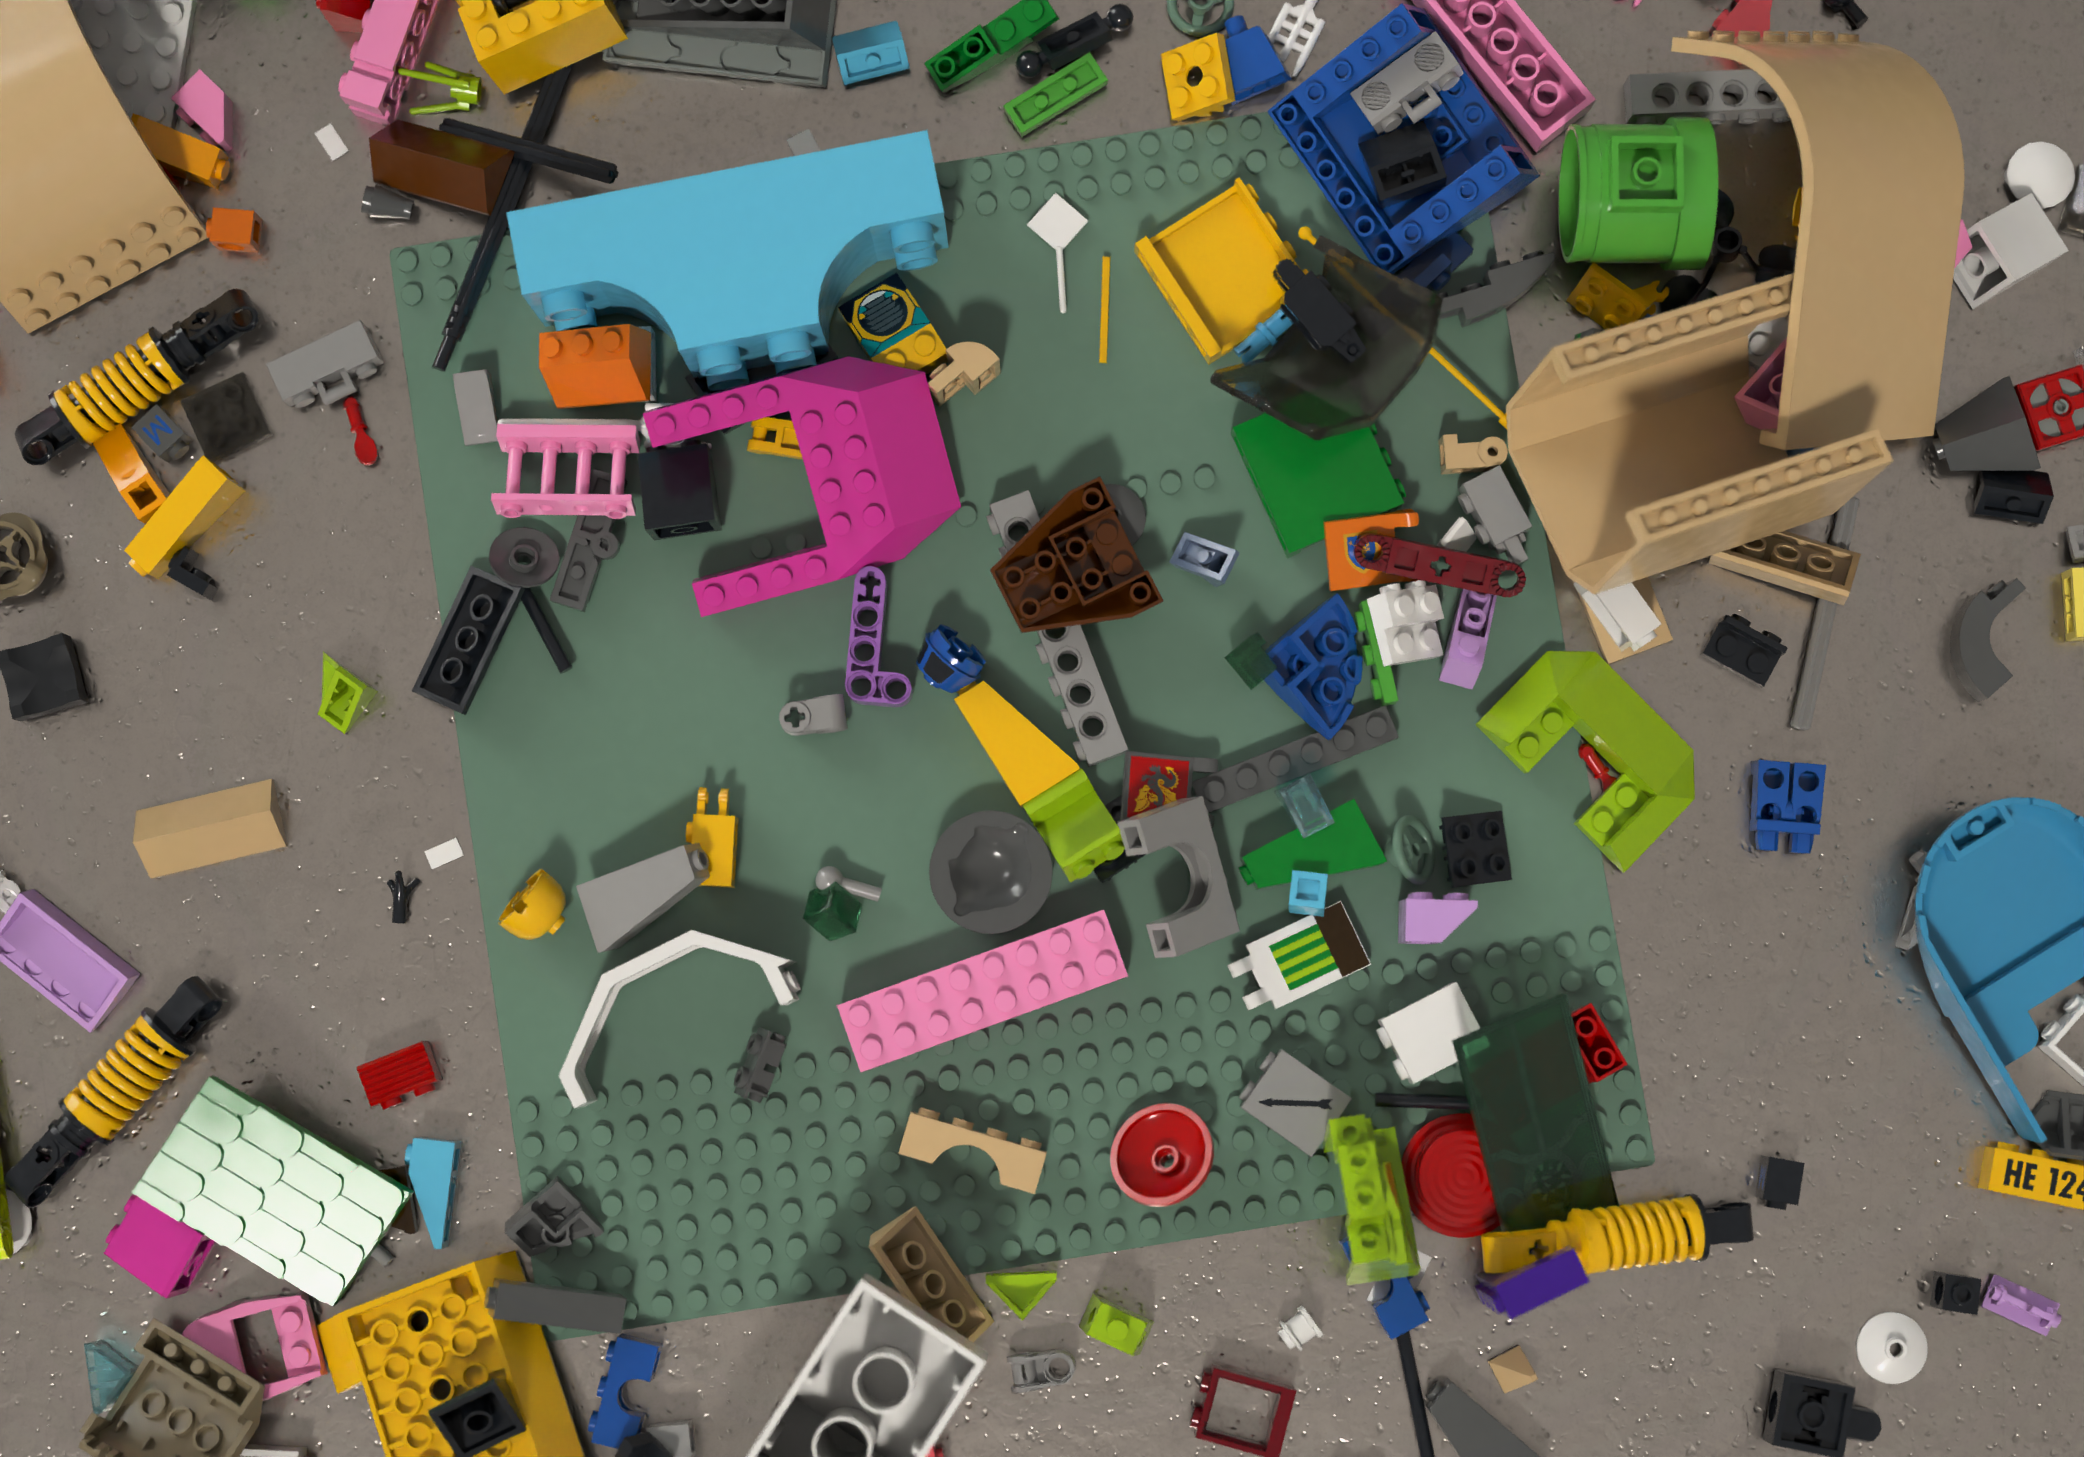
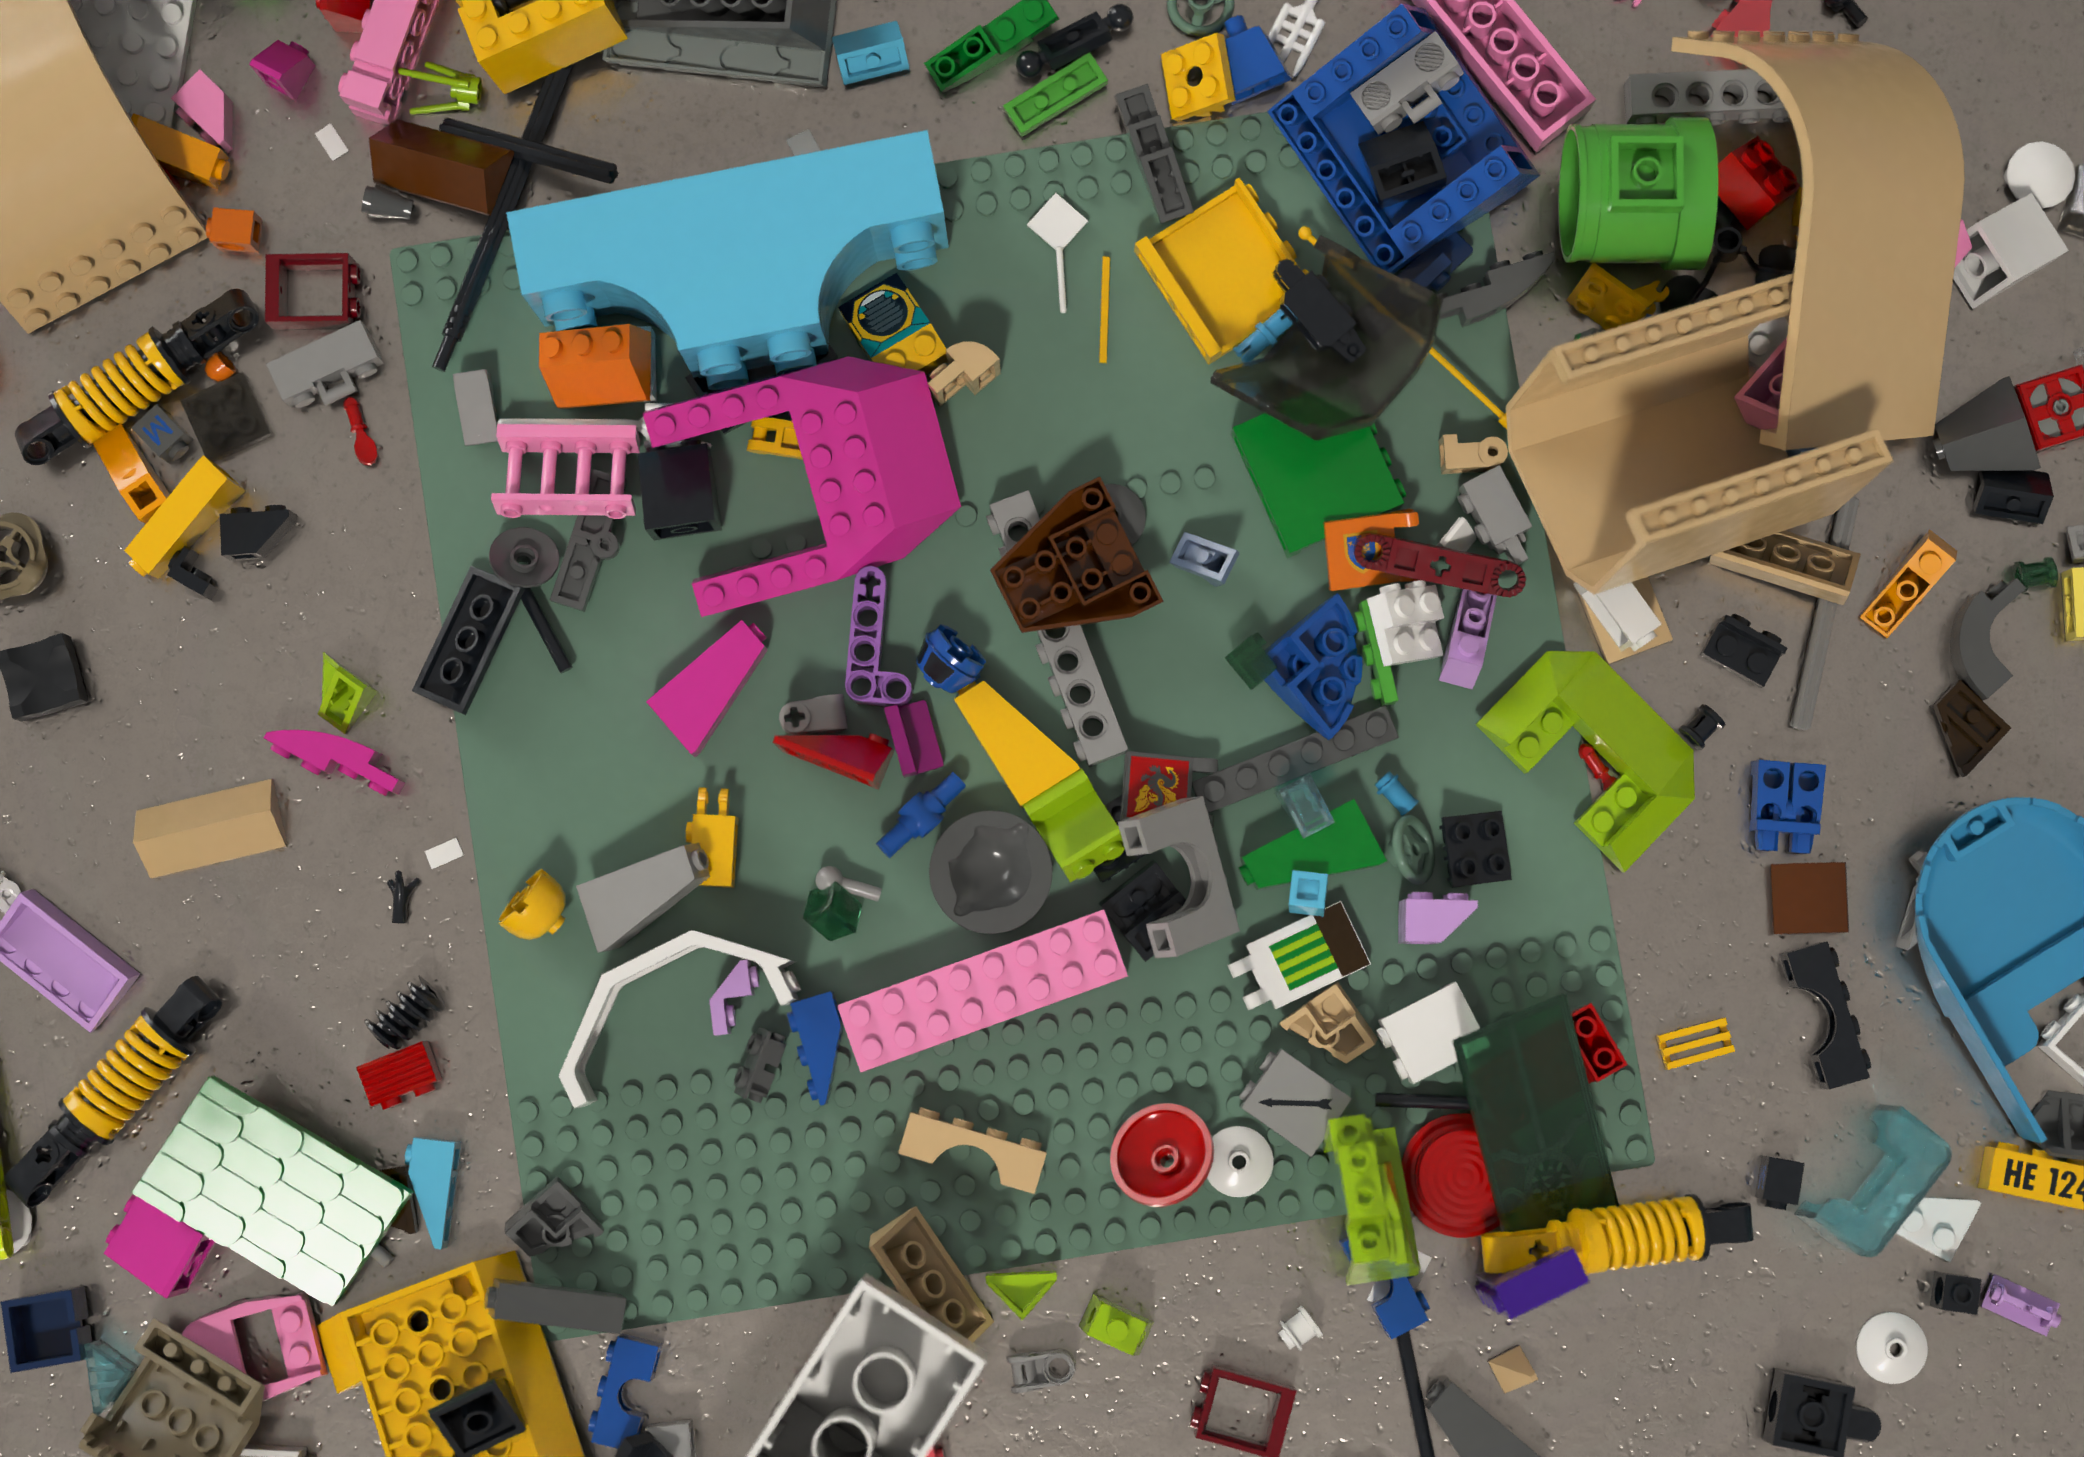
(46, 1329): none -> dark blue piece
(219, 367): none -> orange hinge
(254, 534): none -> black slope
(277, 288): none -> dark red window
(284, 67): none -> dark pink slope
(325, 751): none -> dark pink slope
(406, 1014): none -> black piece
(708, 686): none -> dark pink slope
(738, 984): none -> lavender slope
(820, 1033): none -> blue slope
(846, 755): none -> red slope
(914, 738): none -> magenta panel
(921, 815): none -> blue pin
(1141, 901): none -> black slope
(1154, 154): none -> dark grey slope
(1258, 1158): none -> white dish
(1332, 1024): none -> tan slope
(1396, 793): none -> dark azure pin
(1701, 727): none -> black bush
(1723, 1036): none -> yellow tile
(1754, 182): none -> red slope
(1810, 898): none -> reddish brown slope
(1840, 1055): none -> black arch
(1891, 1191): none -> clear light blue windscreen
(1909, 583): none -> light orange slope
(1939, 1225): none -> white wing
(1968, 726): none -> dark brown wing
(2047, 569): none -> clear green bush

